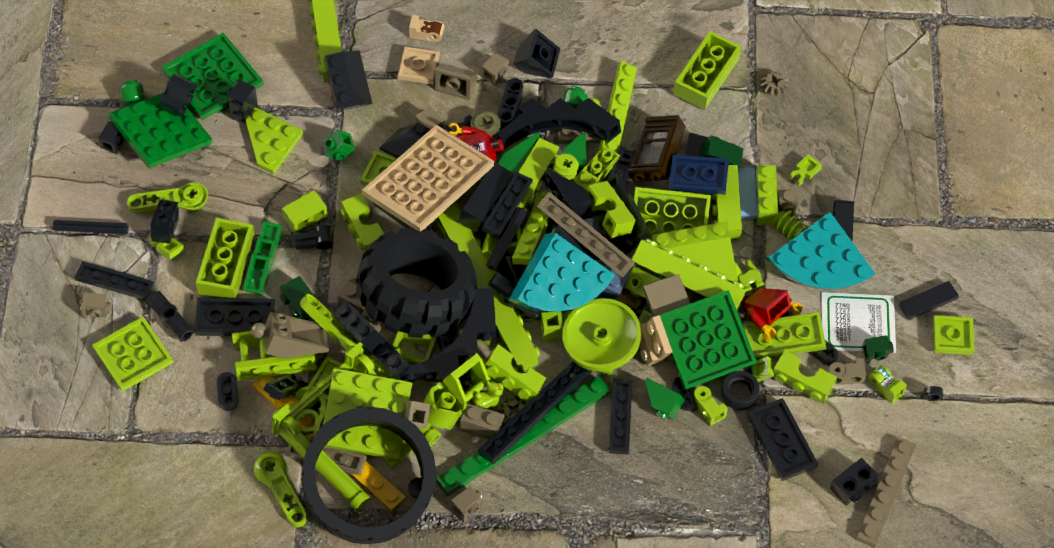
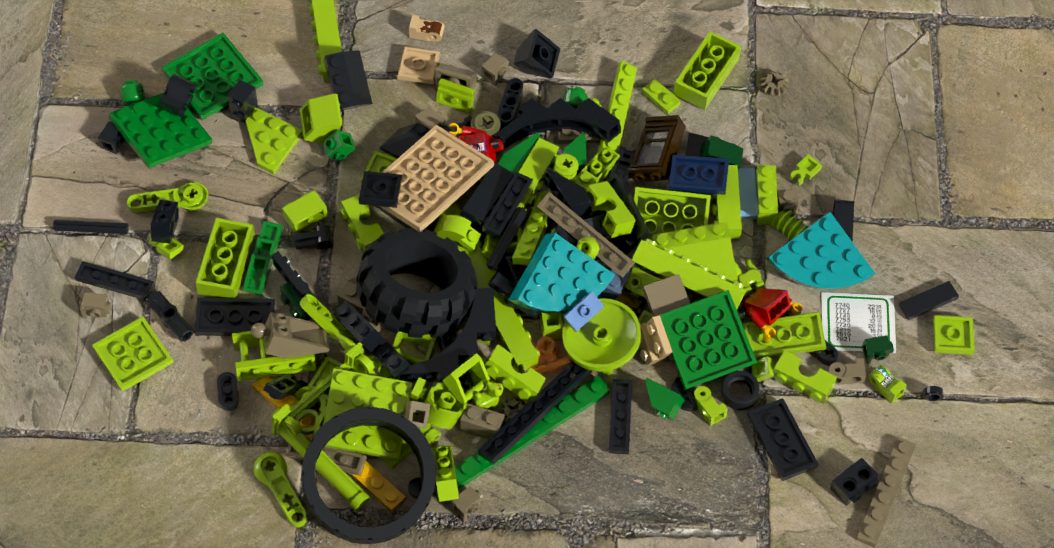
(290, 276): none -> black plate
(320, 118): none -> lime slope
(380, 189): none -> black tile
(419, 391): none -> lime plate
(445, 473): none -> lime slope
(455, 95): none -> lime plate
(458, 230): none -> lime brick
(550, 352): none -> clear orange piece
(583, 311): none -> medium blue plate
(591, 243): none -> lime plate
(661, 96): none -> lime plate

